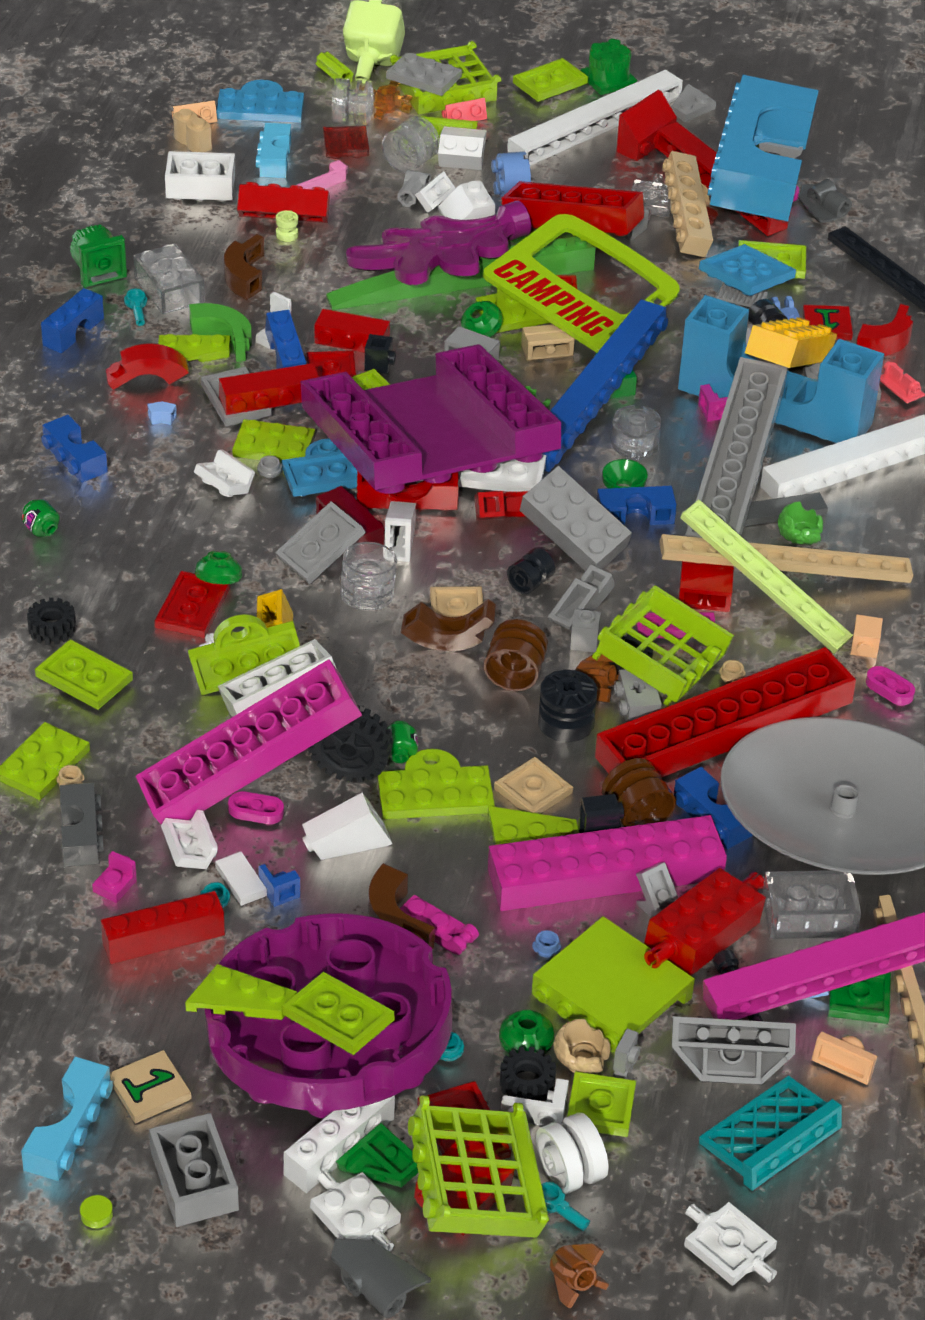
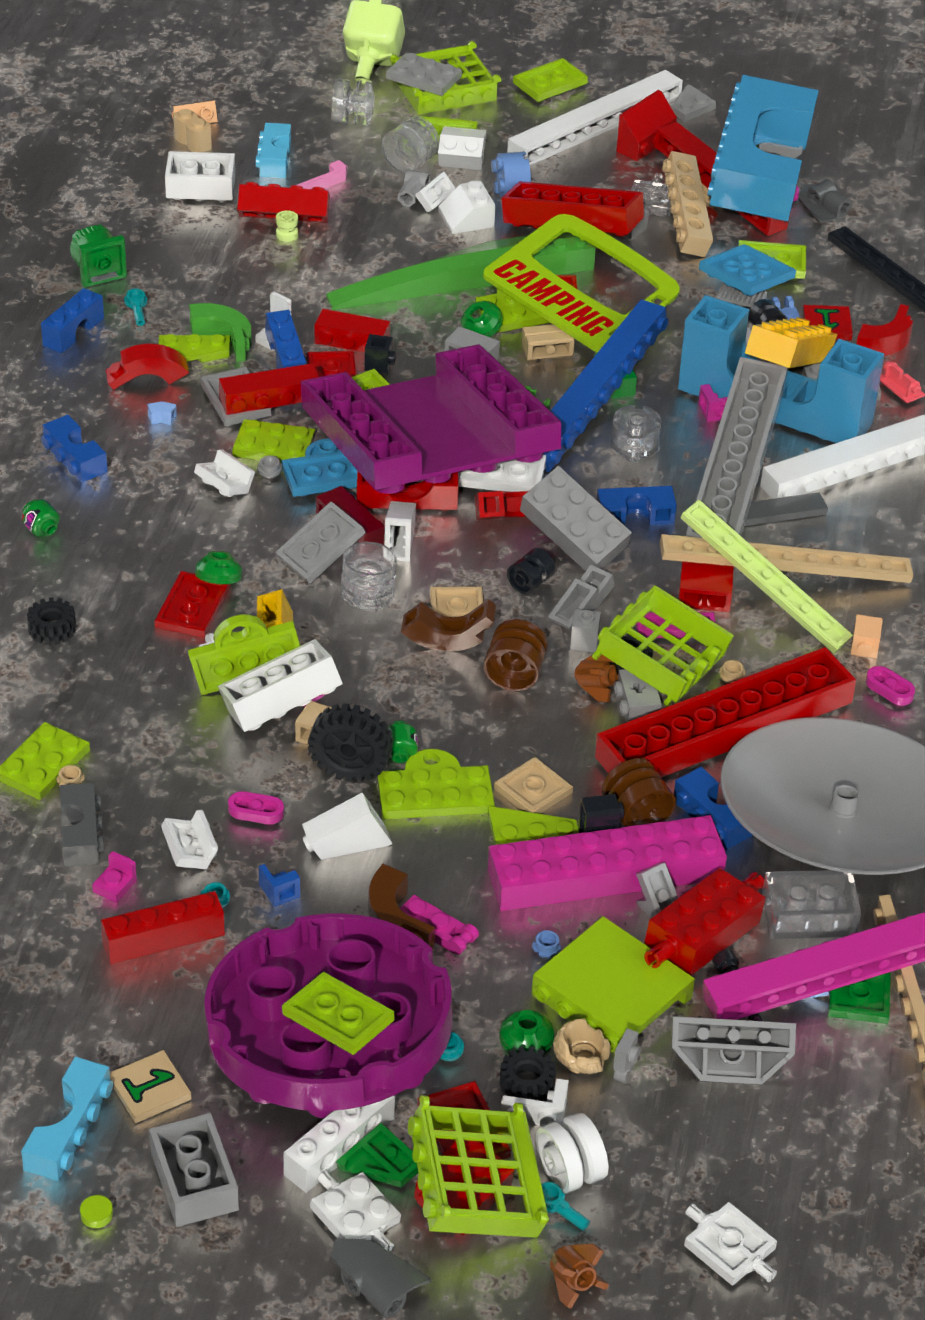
(84, 674): lime plate -> none
(168, 278): clear brick -> none
(237, 991): lime wing -> none
(238, 272): reddish brown arch -> none
(241, 878): white tile -> none
(249, 744): dark pink brick -> none
(260, 102): dark azure plate -> none
(333, 67): lime axle -> none
(346, 141): clear red tile -> none
(388, 99): clear orange pin -> none
(443, 242): magenta plant -> none
(468, 110): coral hinge -> none
(567, 705): black wheel -> none
(604, 1101): lime plate -> none
(609, 67): green piece -> none
(624, 472): green piece -> none
(788, 1143): teal fence -> none
(800, 524): bright green hair -> none
(845, 1056): light nougat tile -> none

